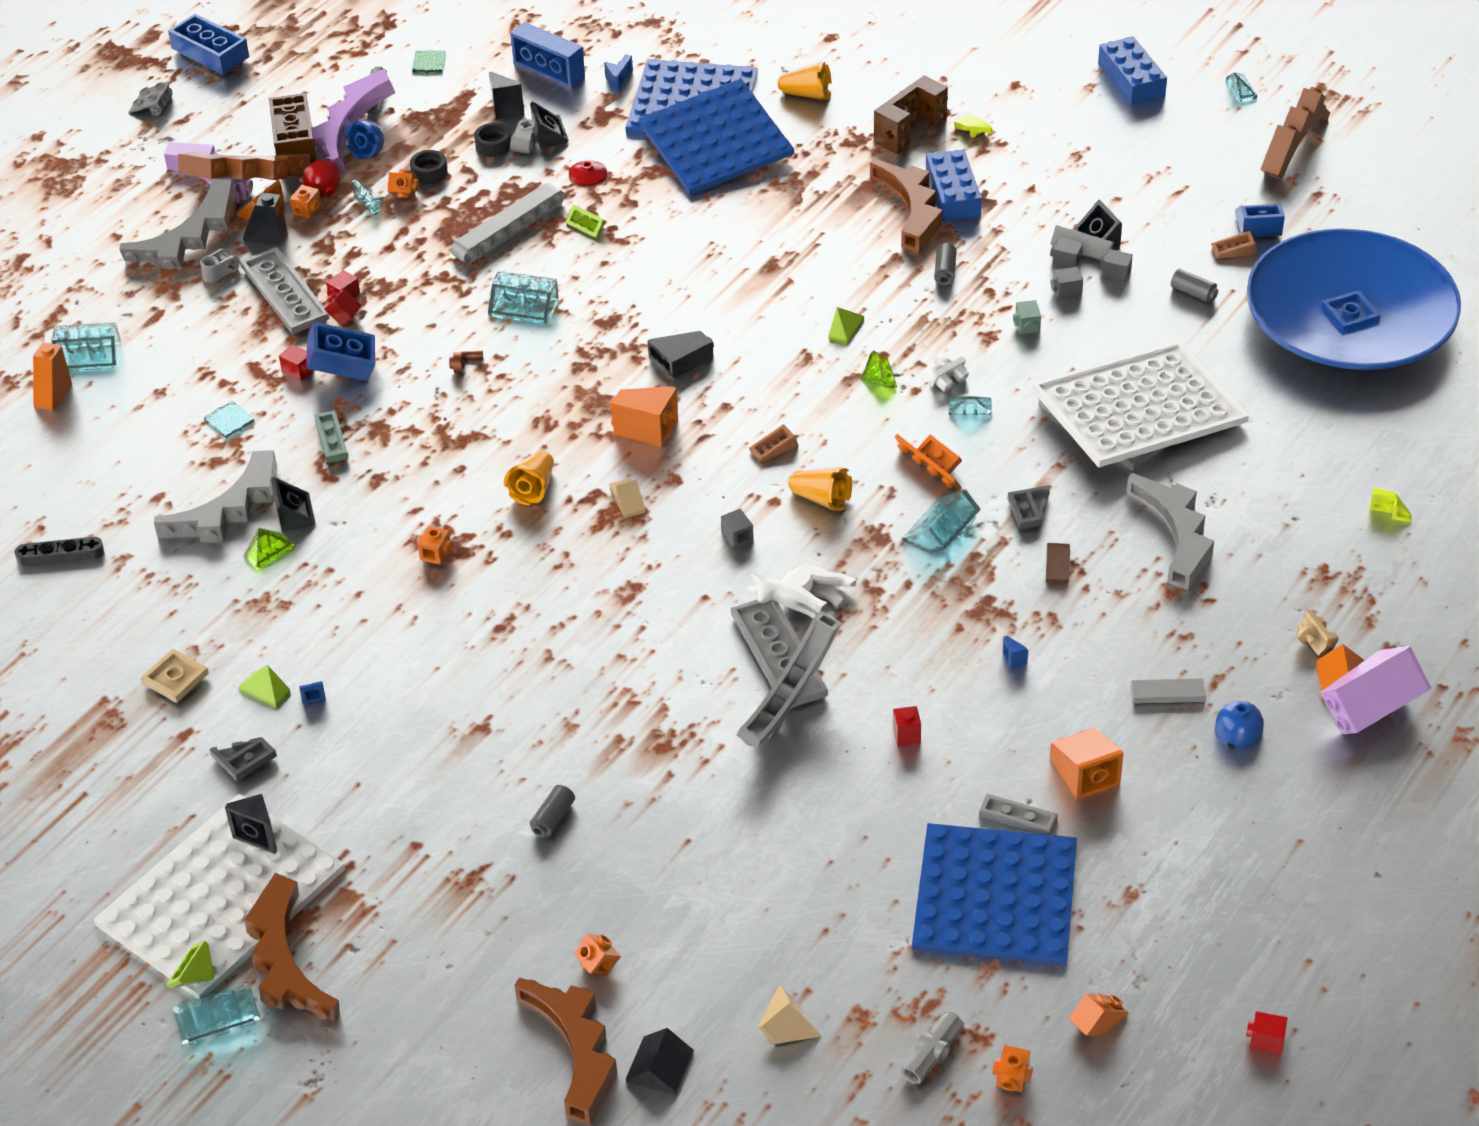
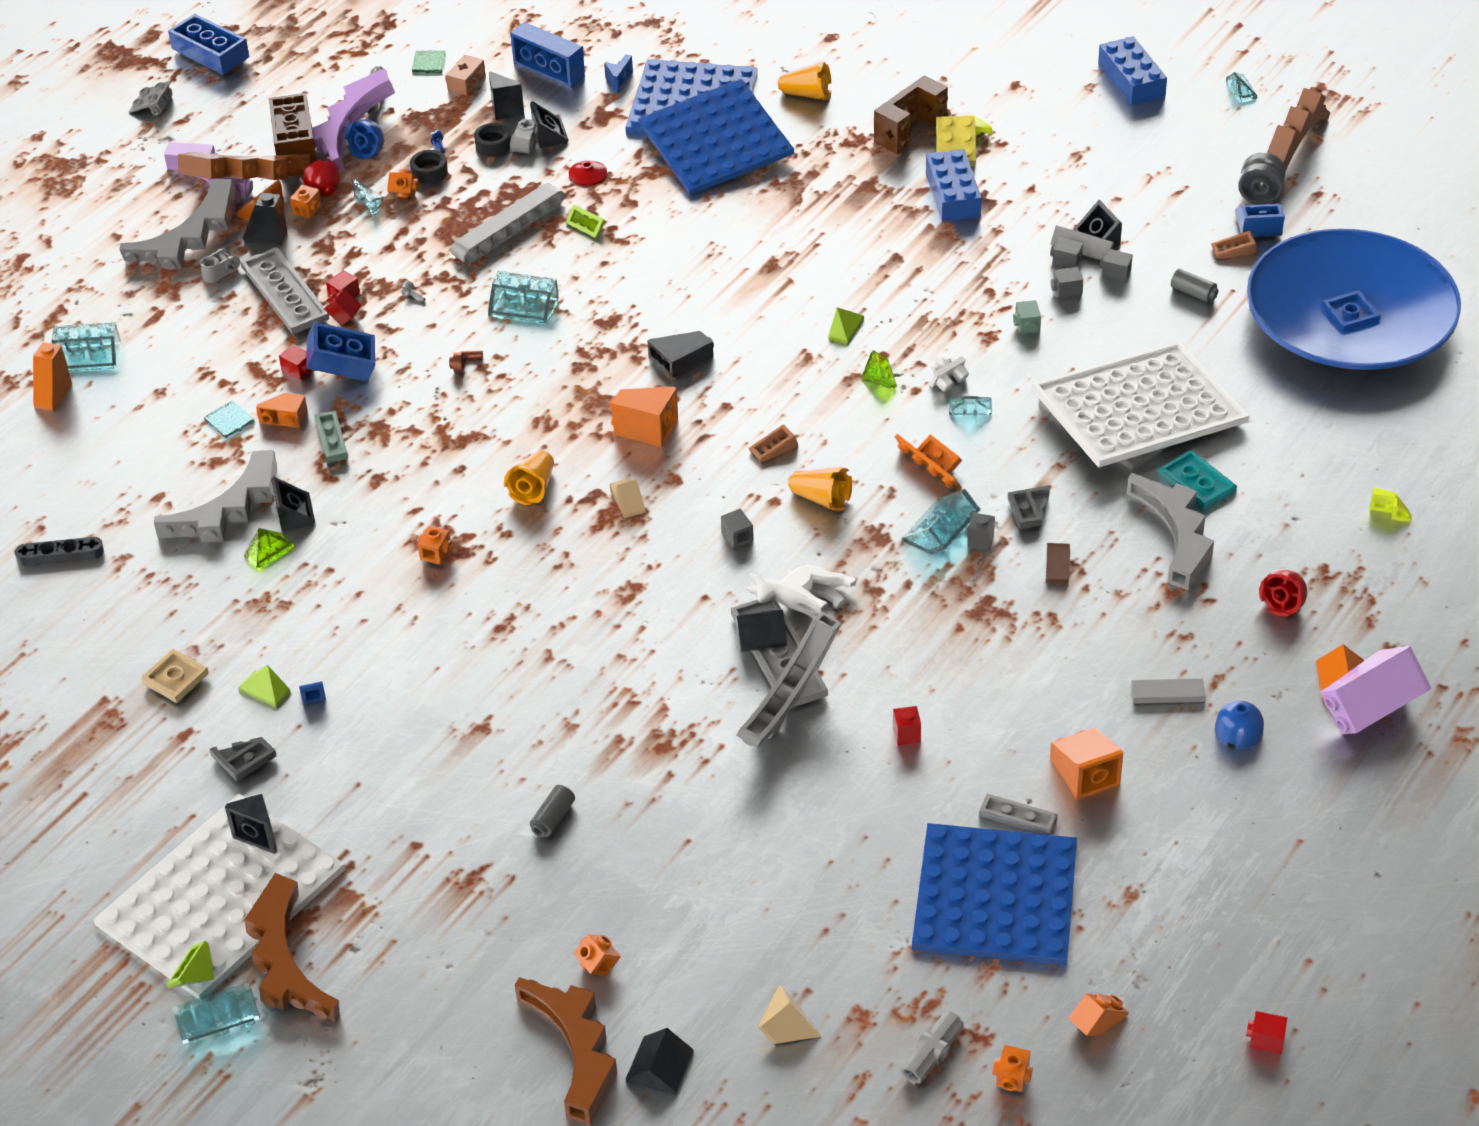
(283, 410): none -> orange slope
(408, 289): none -> light grey hand
(436, 138): none -> clear blue hand
(465, 74): none -> nougat brick
(761, 630): none -> black slope
(920, 200): arch -> none
(945, 264): dark grey brick -> none
(957, 134): none -> light yellow plate
(981, 531): none -> dark grey brick
(1014, 652): blue slope -> none
(1199, 475): none -> teal tile
(1261, 178): none -> dark grey wheel
(1283, 592): none -> red cylinder
(1314, 631): tan hips -> none

